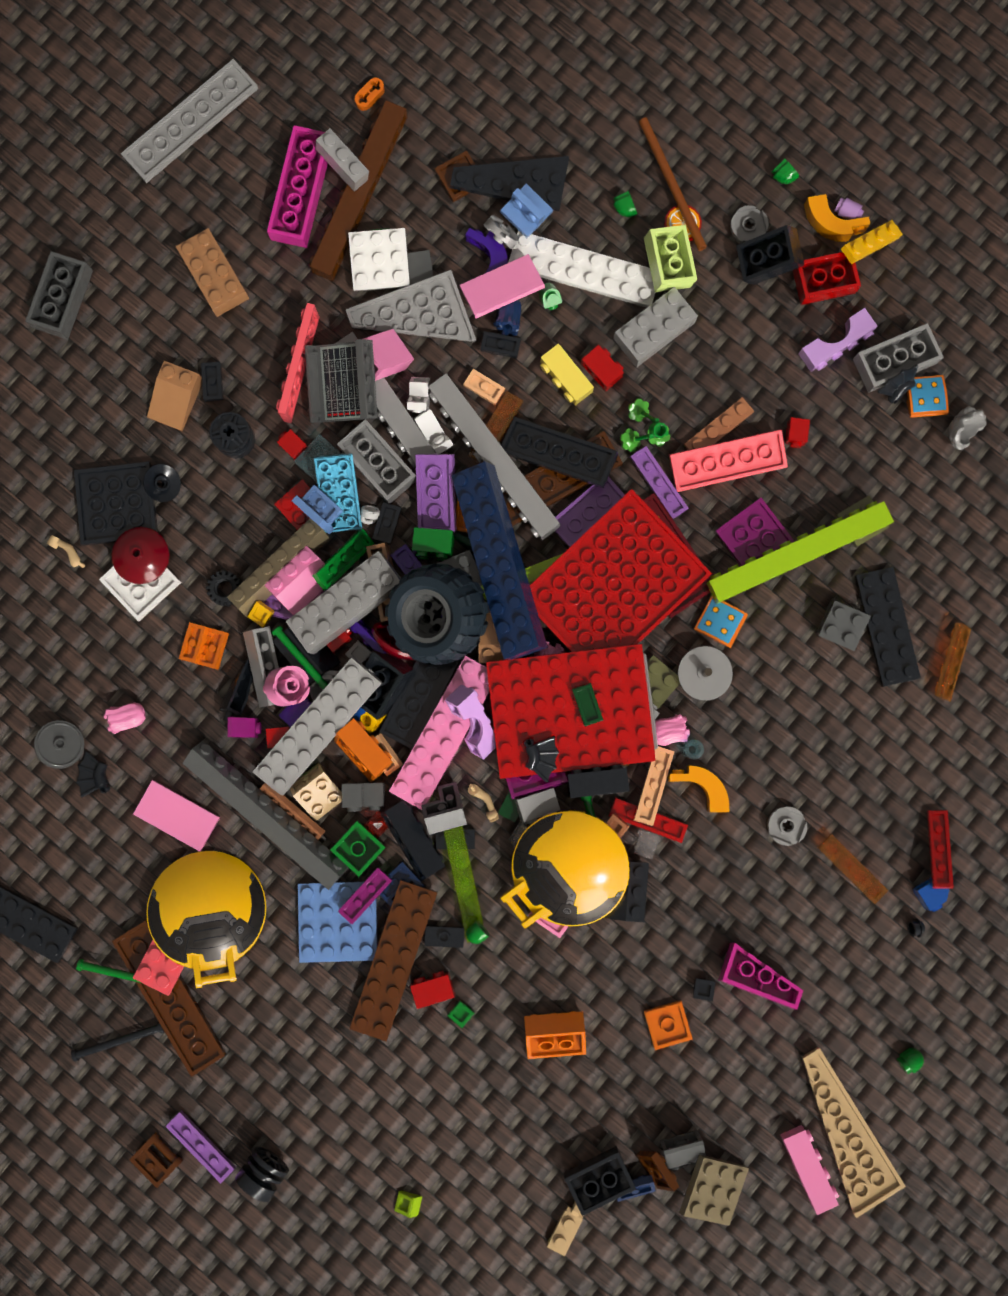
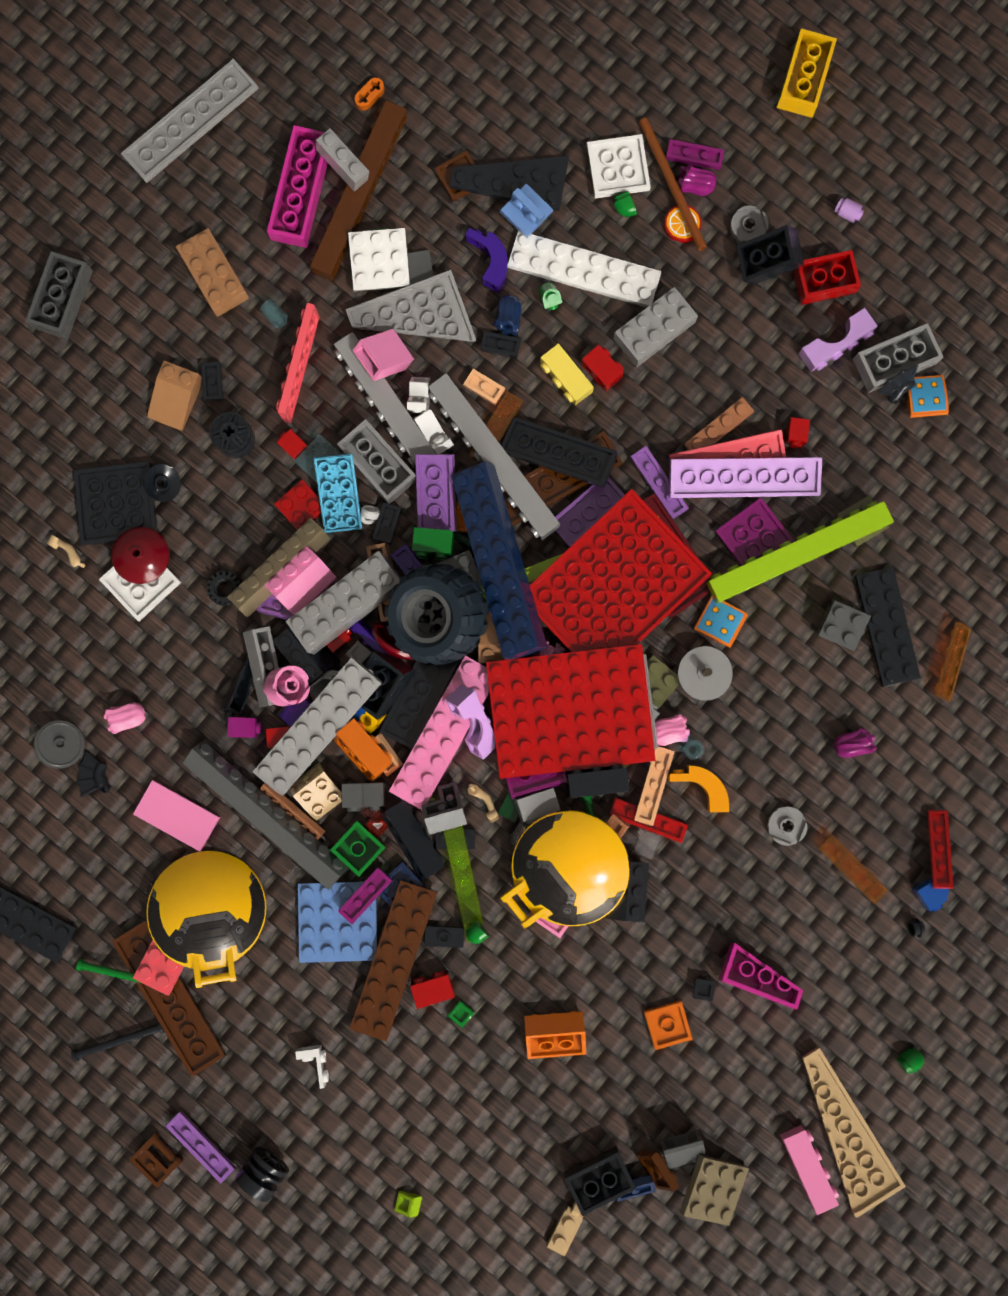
(203, 646): orange slope -> none
(261, 613): yellow plate -> none
(274, 314): none -> clear light blue brick
(300, 657): green bar -> none
(308, 1054): none -> white bracket
(318, 508): medium blue bracket -> none
(341, 381): panel -> none
(342, 559): green plate -> none
(501, 232): light grey plate -> none
(502, 286): bright pink tile -> none
(541, 756): black arm -> none
(587, 704): dark green tile -> none
(618, 166): none -> white plate
(657, 433): bright green plant -> none
(670, 258): yellowish green brick -> none
(695, 154): none -> magenta plate
(696, 180): none -> magenta piece
(745, 477): none -> lavender plate
(785, 173): green piece -> none
(806, 73): none -> yellow brick
(828, 224): light orange arch -> none
(855, 743): none -> magenta piece
(871, 241): yellow plate -> none
(965, 426): light grey hair -> none

